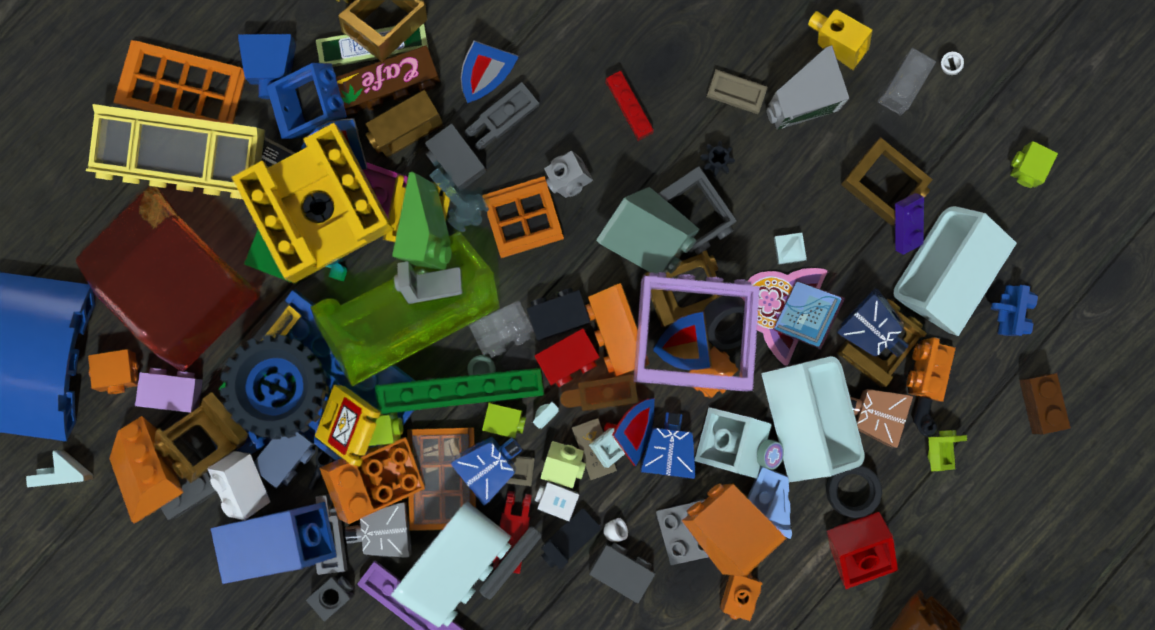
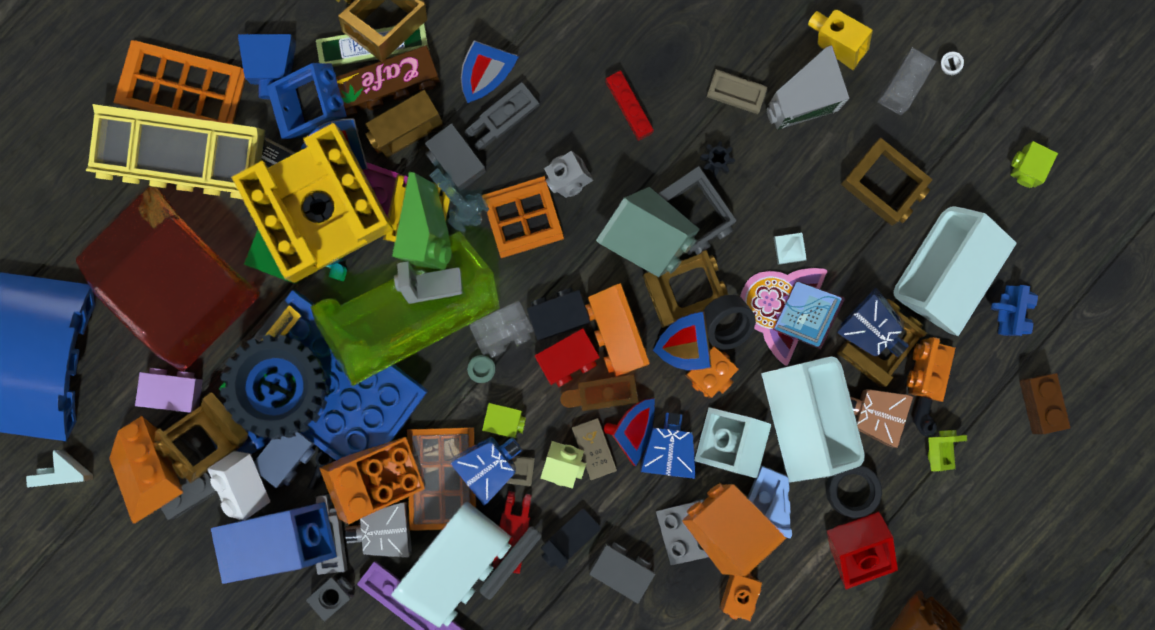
(113, 371): orange head -> none
(346, 426): yellow container -> none
(387, 430): lime brick -> none
(458, 390): green tile -> none
(545, 414): light aqua tile -> none
(557, 500): white brick -> none
(607, 448): light aqua tile -> none
(616, 530): white hinge -> none
(714, 286): lavender window -> none
(770, 454): tile -> none
(909, 223): dark purple plate -> none

